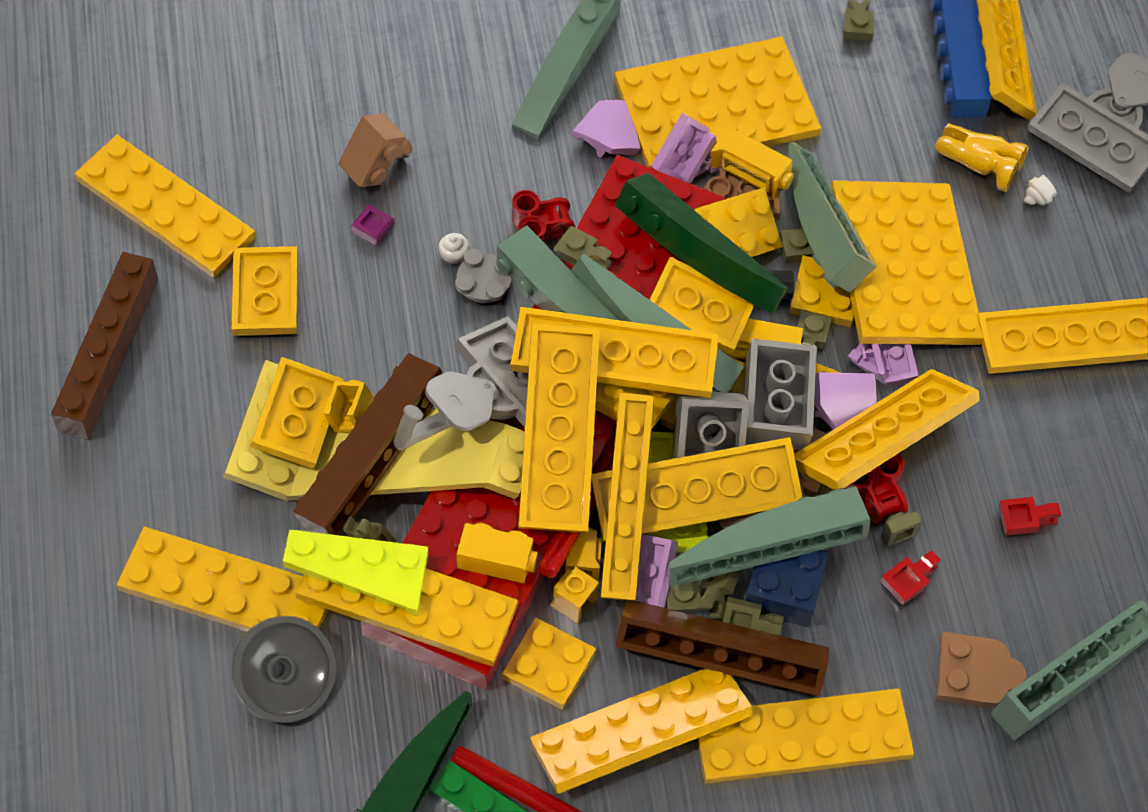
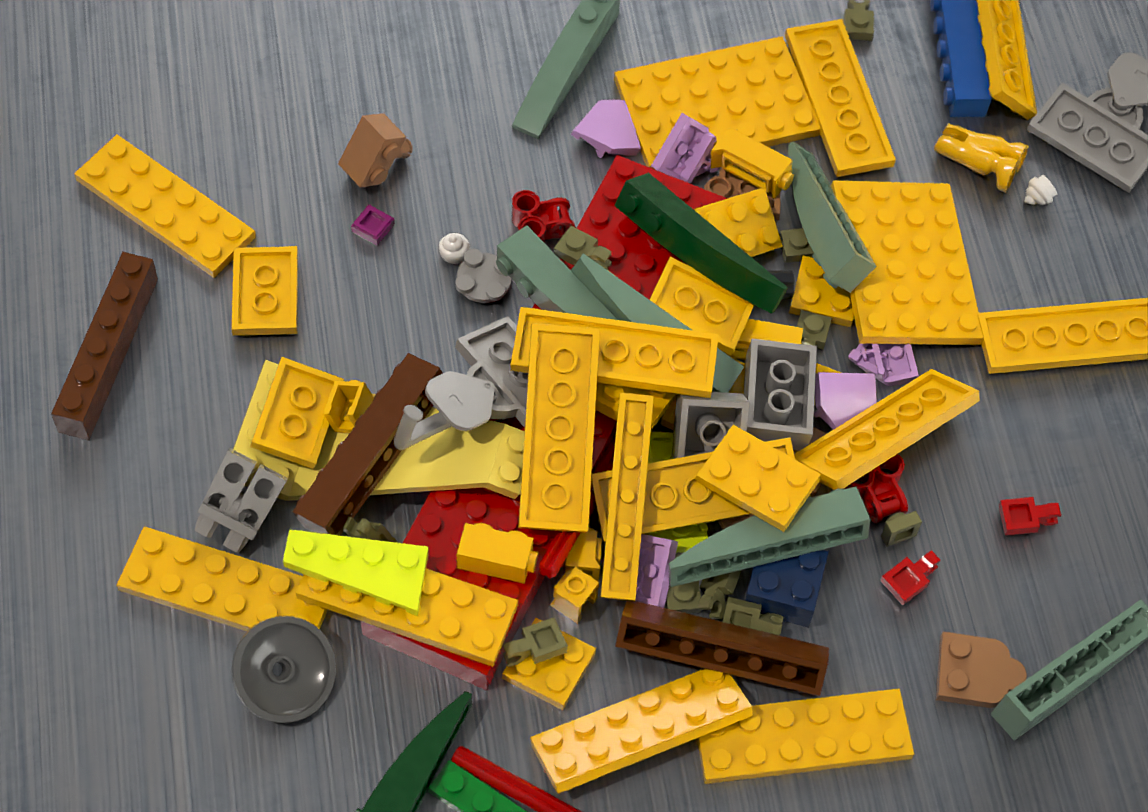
(231, 508): none -> light grey hips
(539, 640): none -> olive plate
(758, 478): none -> yellow plate
(840, 98): none -> yellow plate

